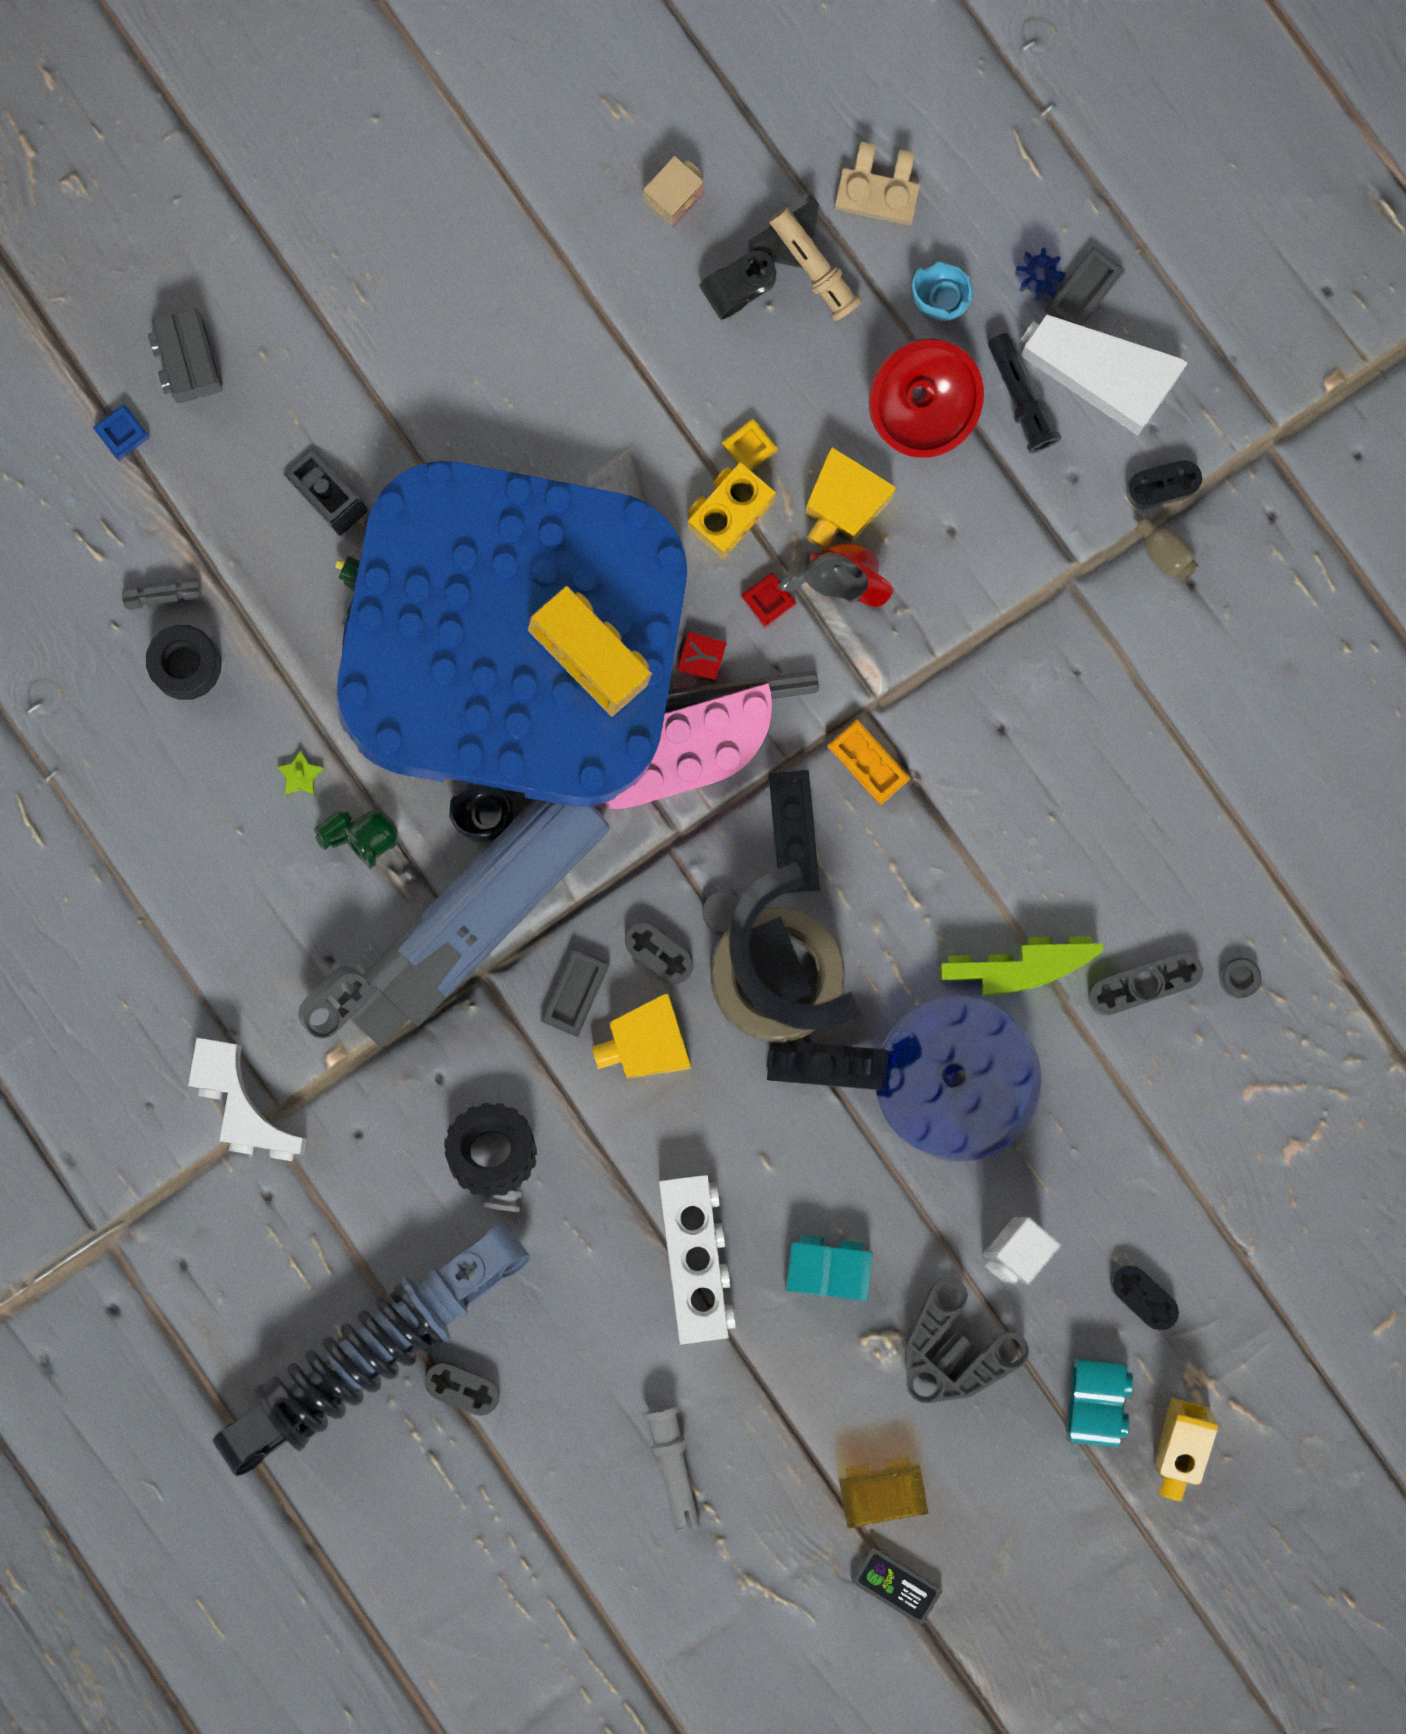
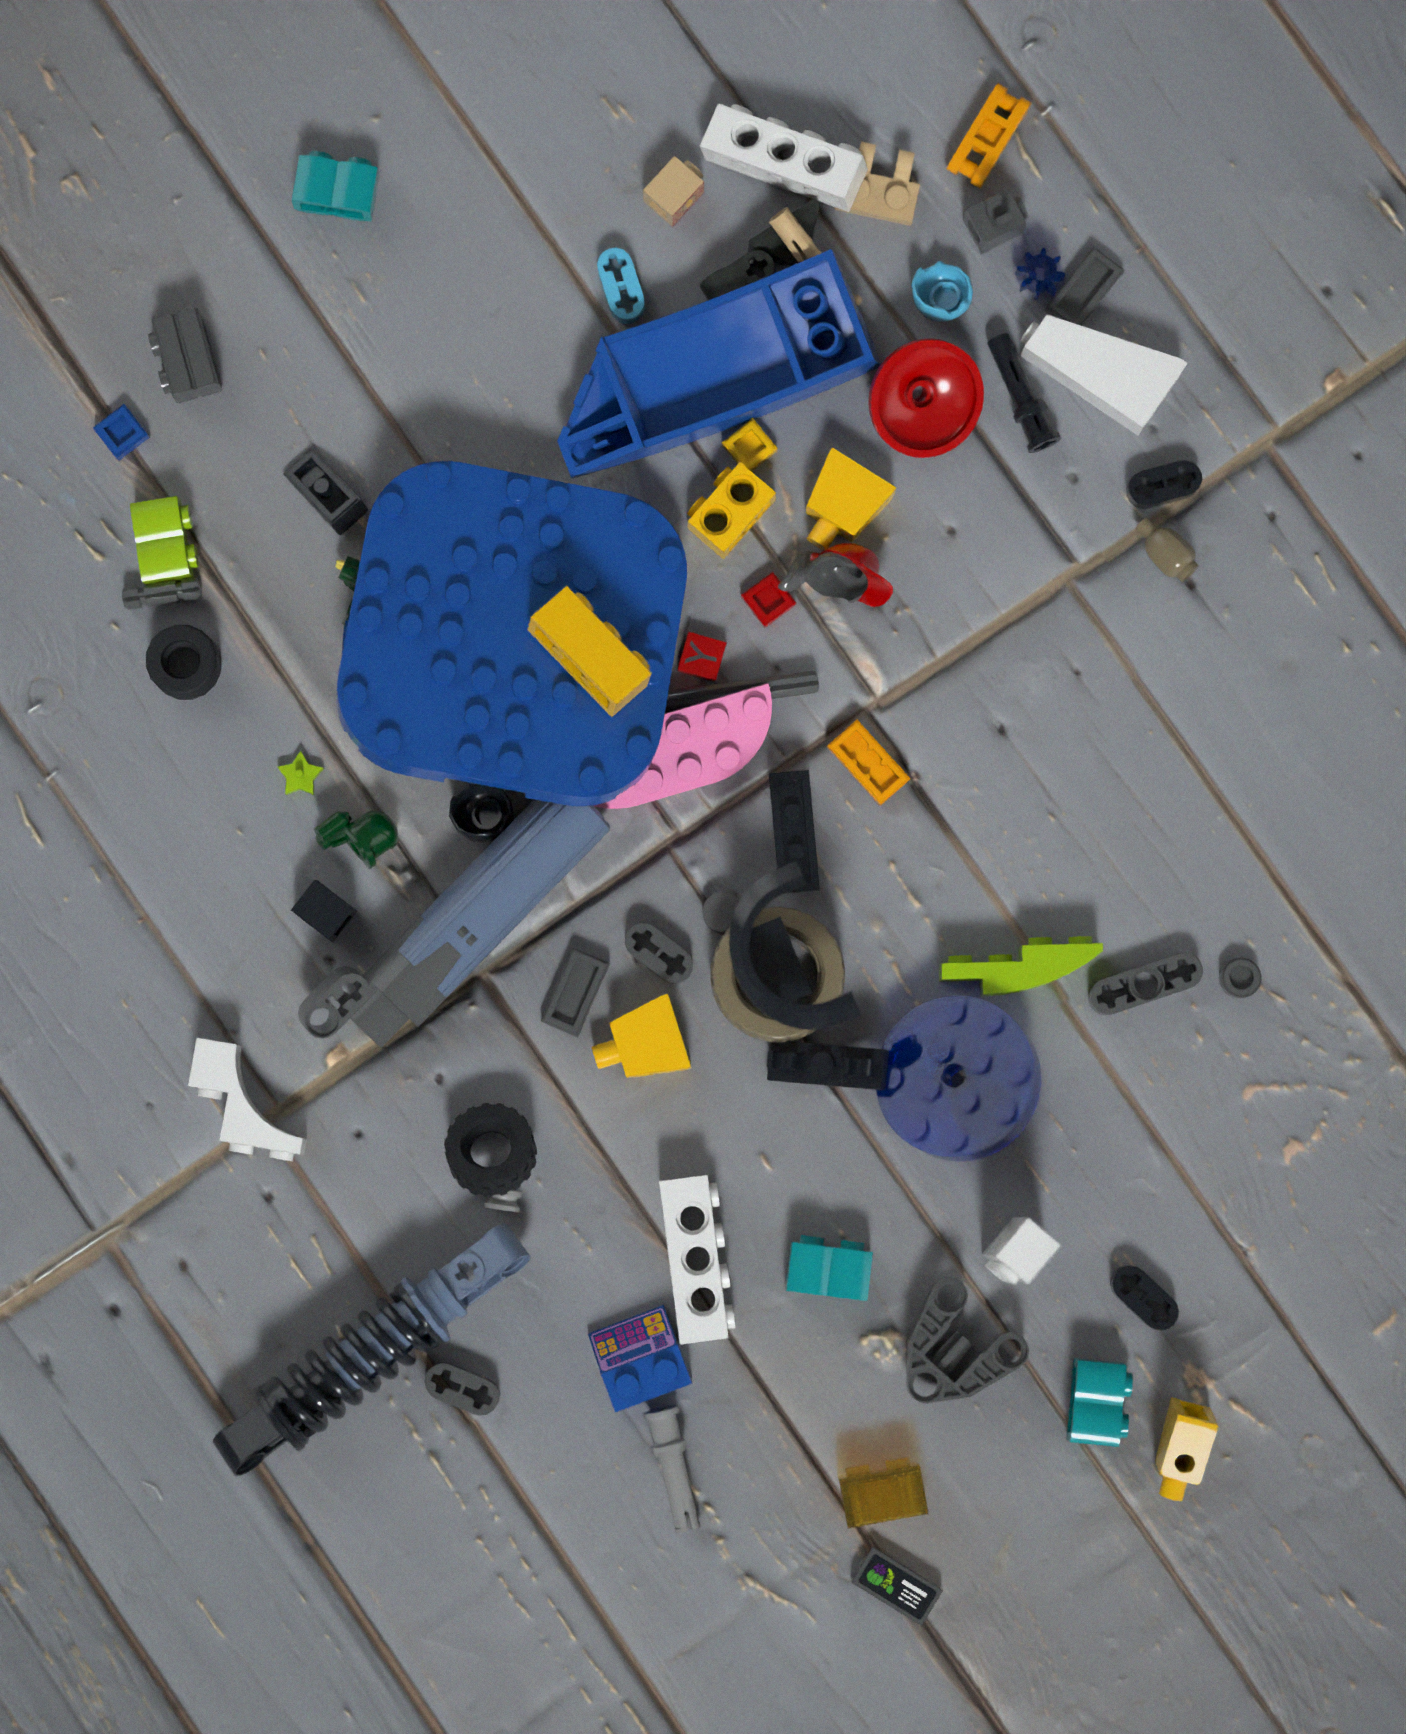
(162, 540): none -> lime brick
(324, 910): none -> black panel
(335, 186): none -> teal brick
(630, 283): none -> medium azure beam
(639, 1358): none -> blue slope
(718, 366): none -> blue slope
(833, 187): none -> white brick
(989, 135): none -> light orange plate
(995, 220): none -> dark grey brick

